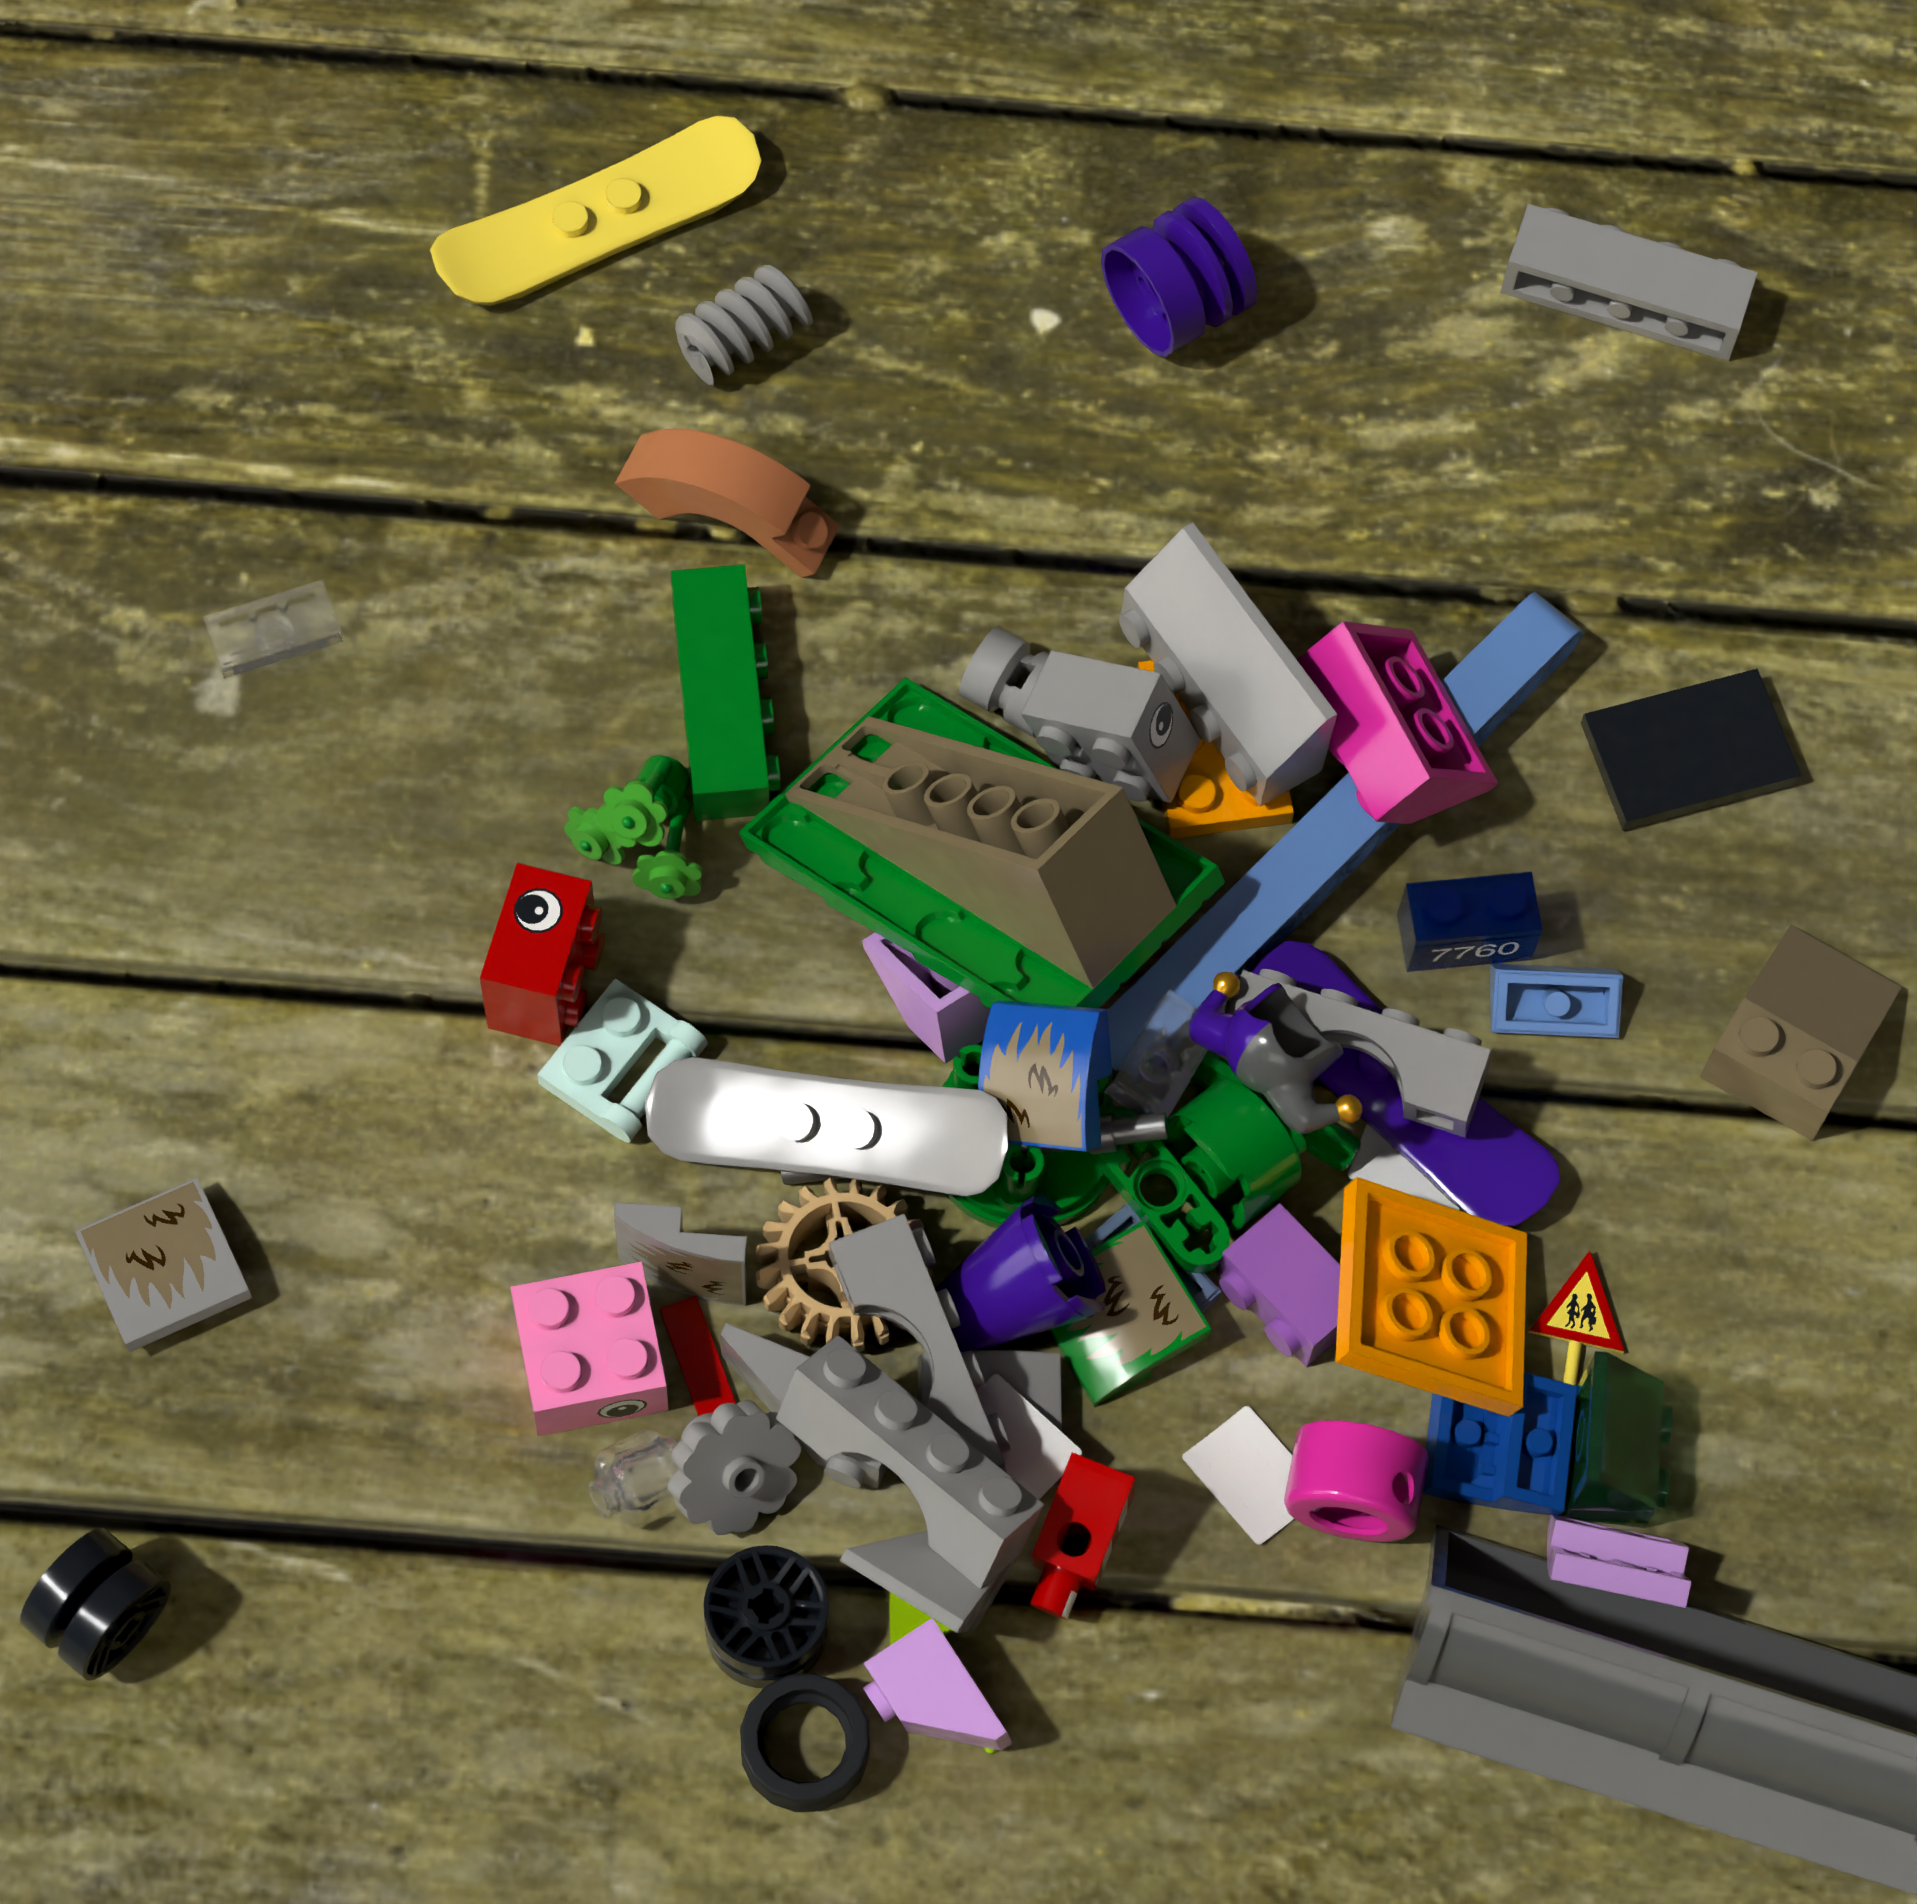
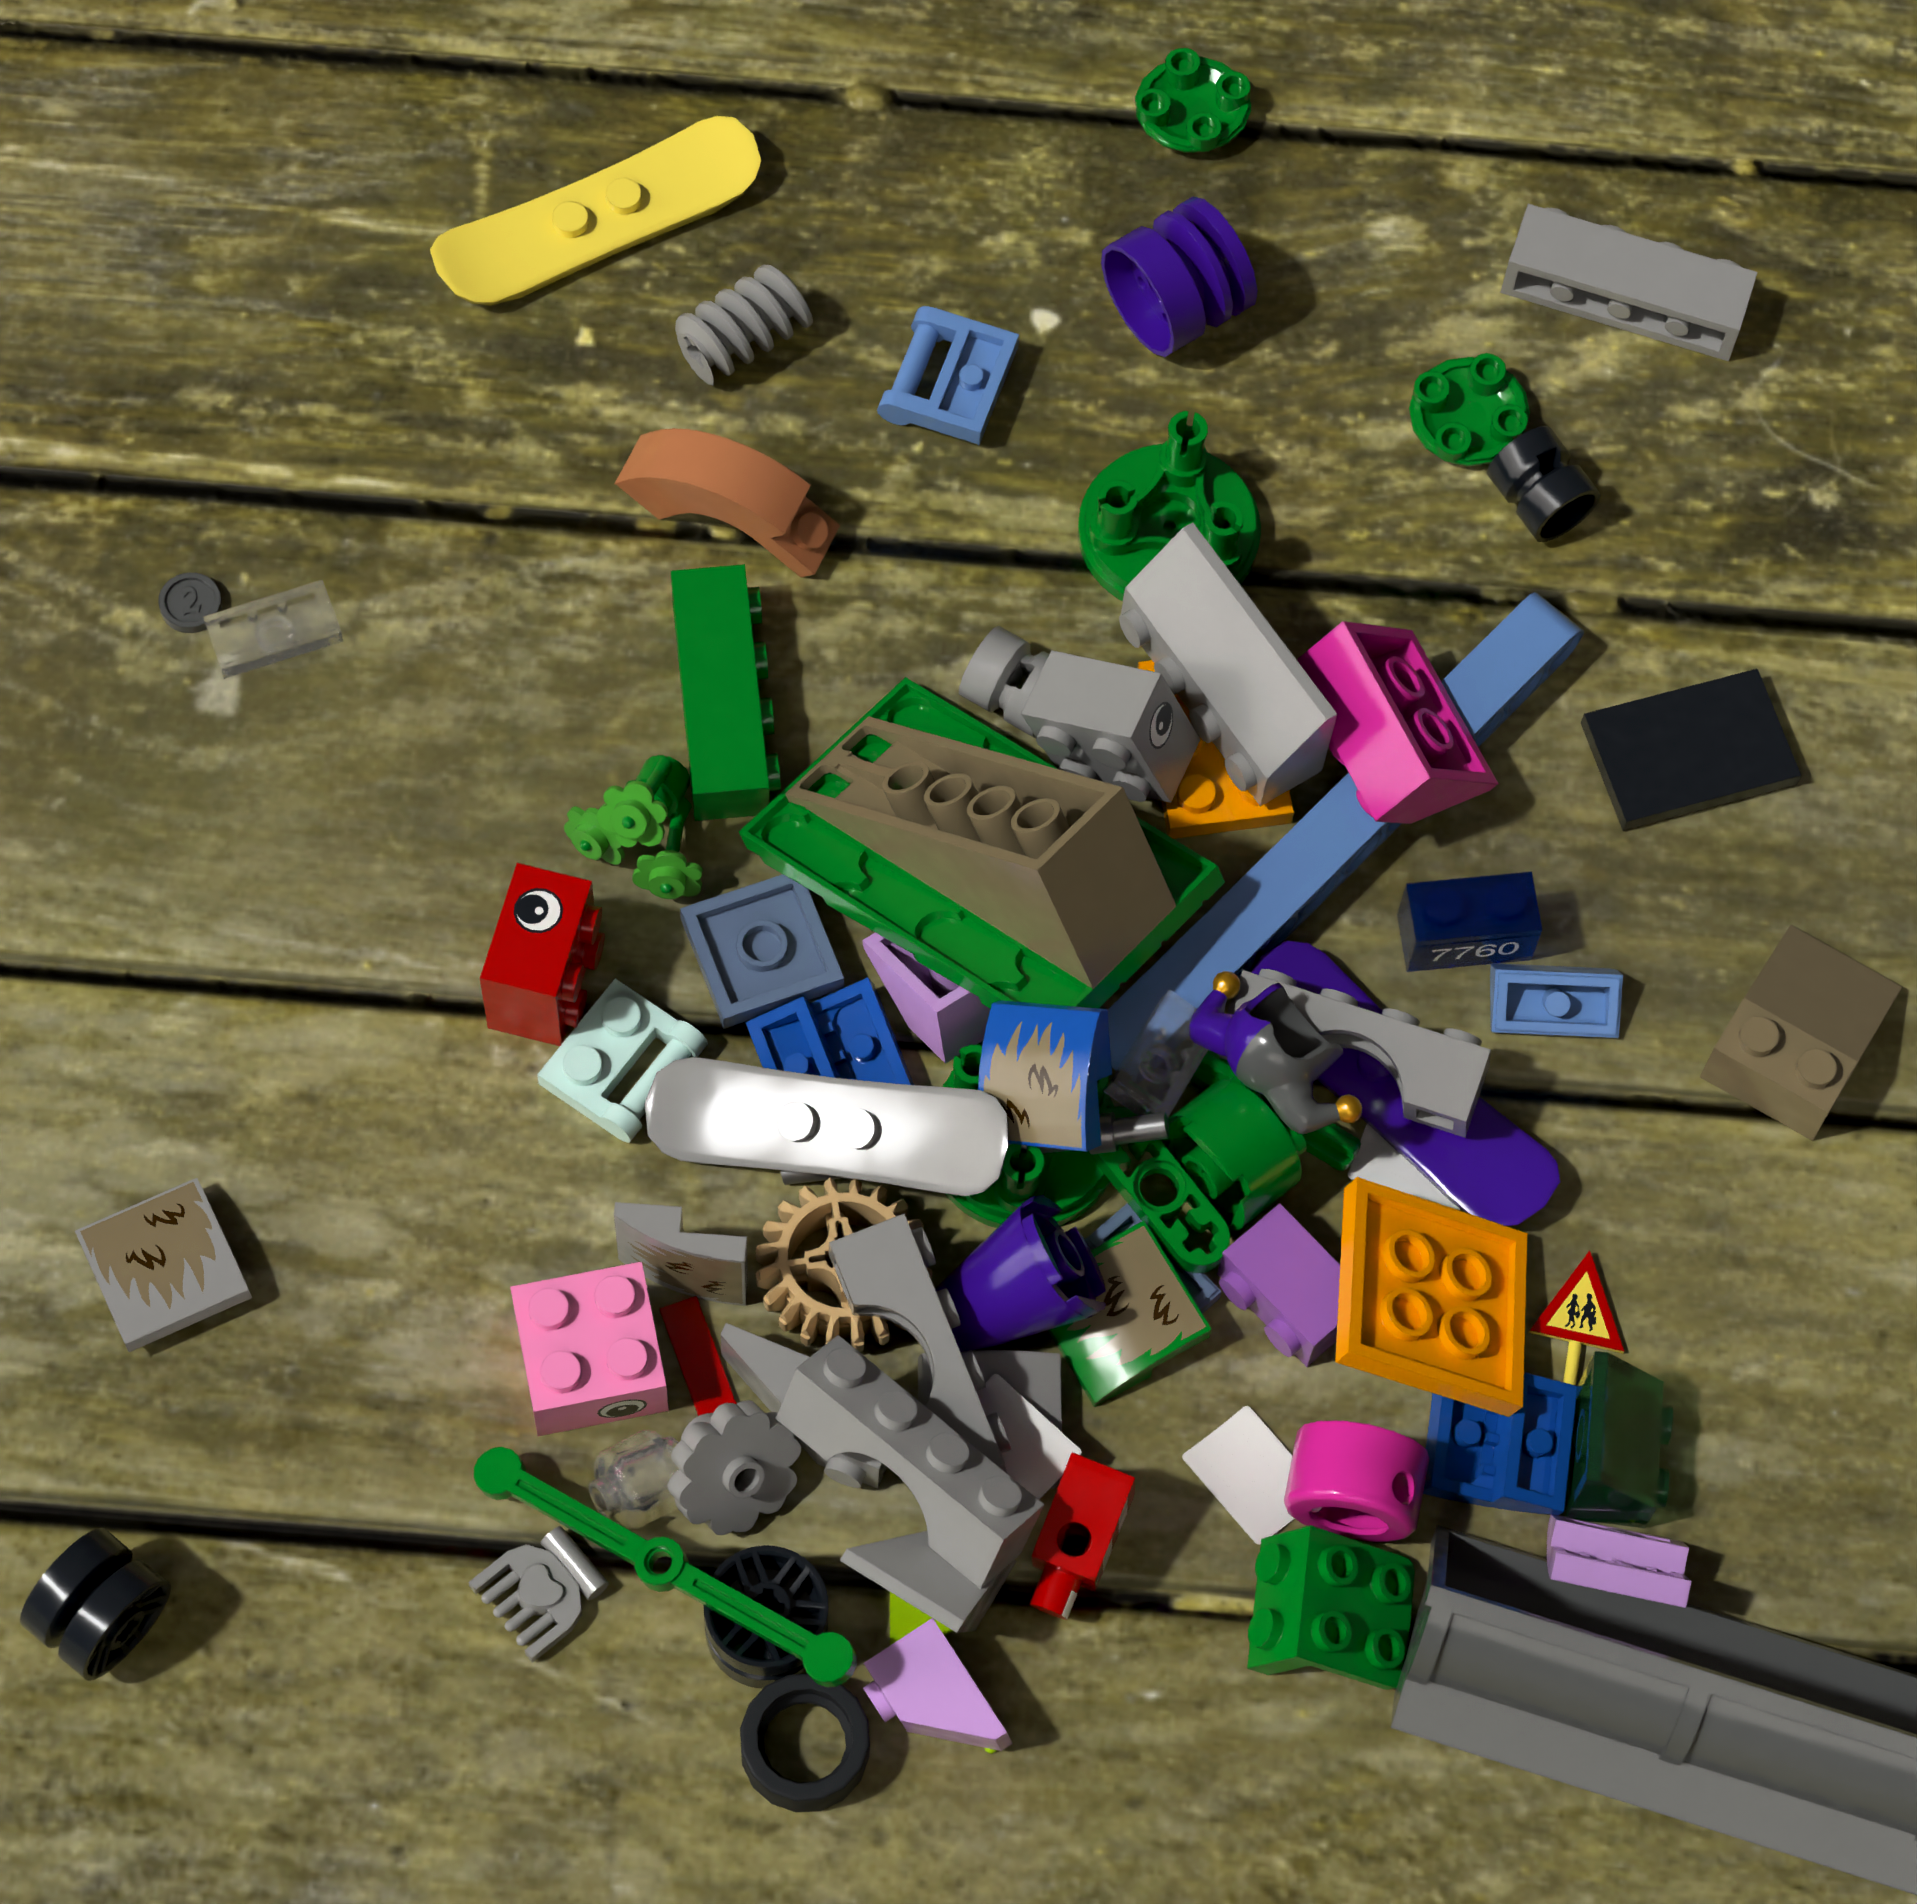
(187, 600): none -> dark grey piece
(546, 1588): none -> light grey piece
(761, 948): none -> sand blue plate
(826, 1657): none -> green piece
(832, 1037): none -> blue slope
(966, 383): none -> medium blue plate
(1154, 494): none -> green piece
(1193, 102): none -> green dish
(1330, 1607): none -> green bracket
(1468, 409): none -> green dish
(1548, 490): none -> black wheel

